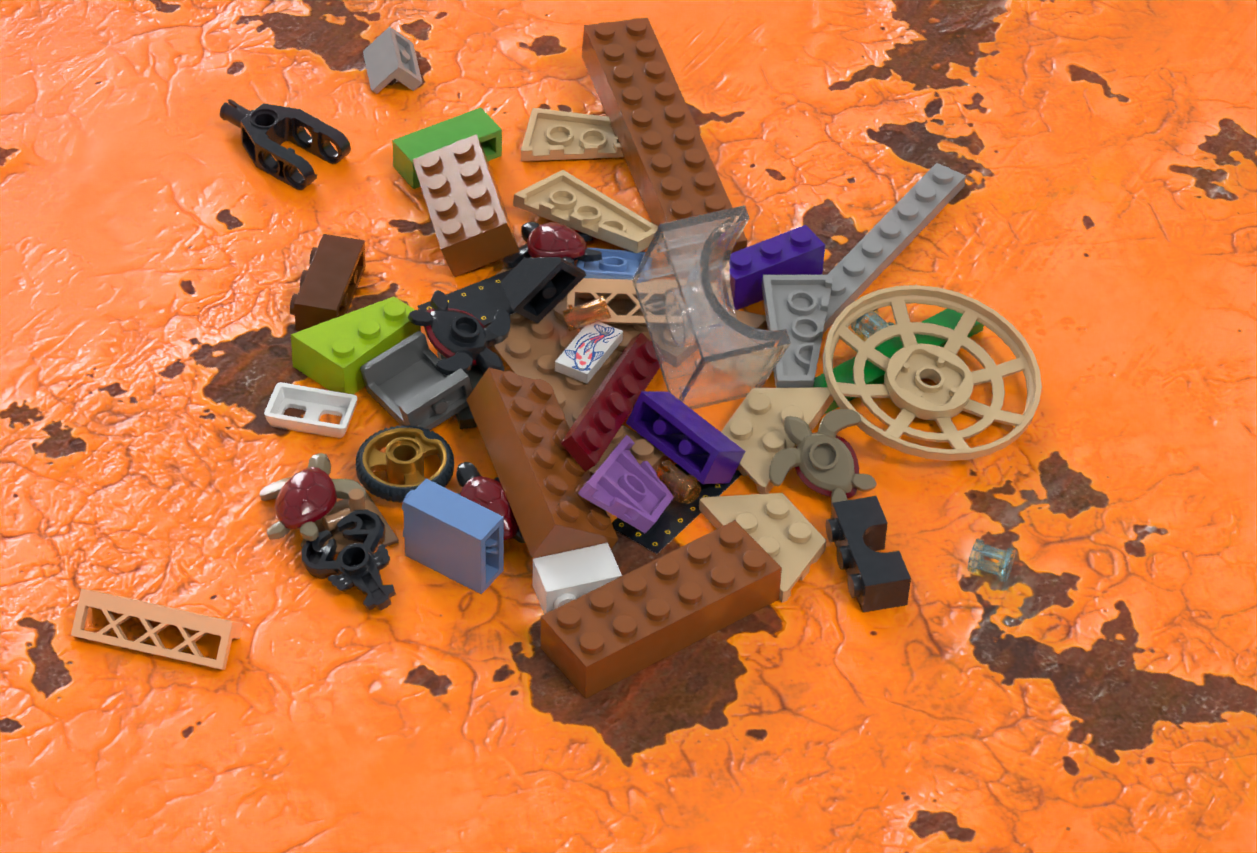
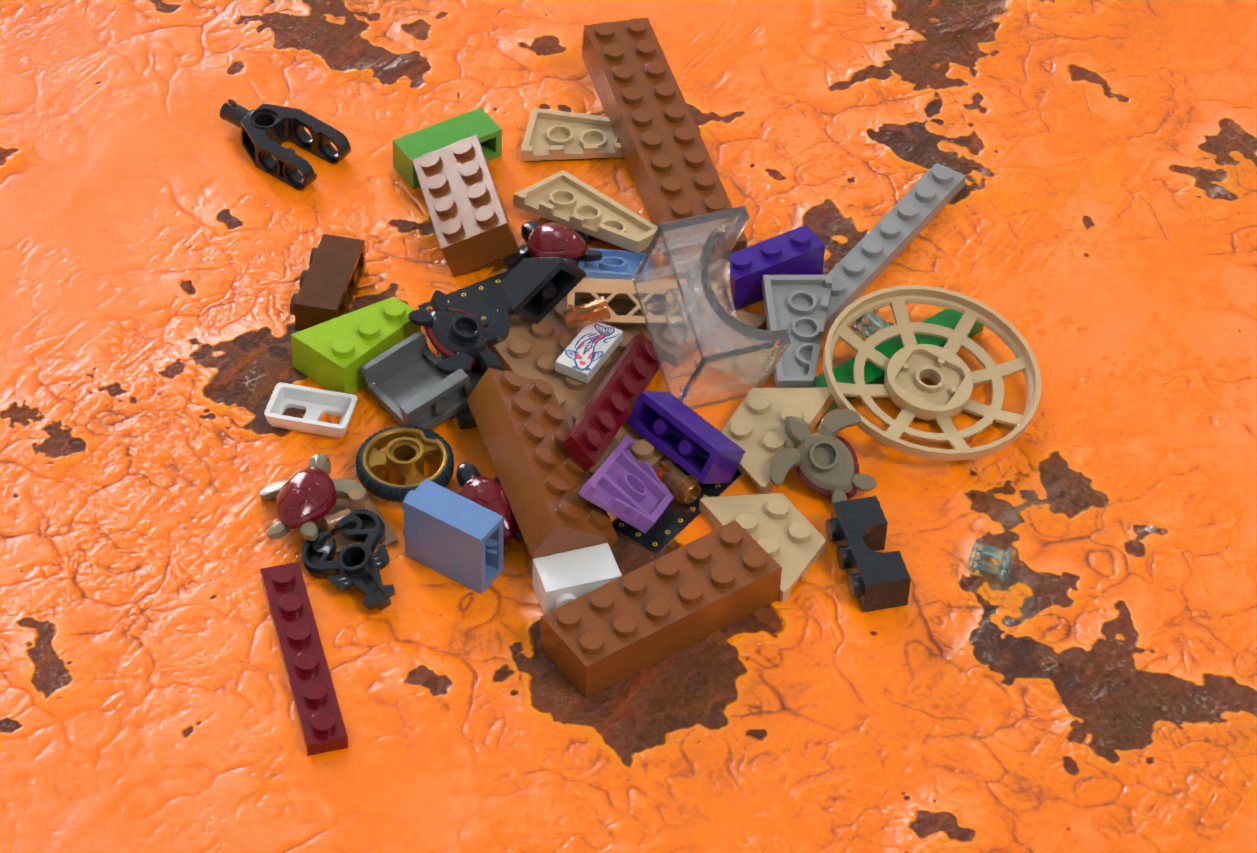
(166, 616): light nougat fence -> none
(304, 659): none -> dark red plate
(390, 58): light grey panel -> none

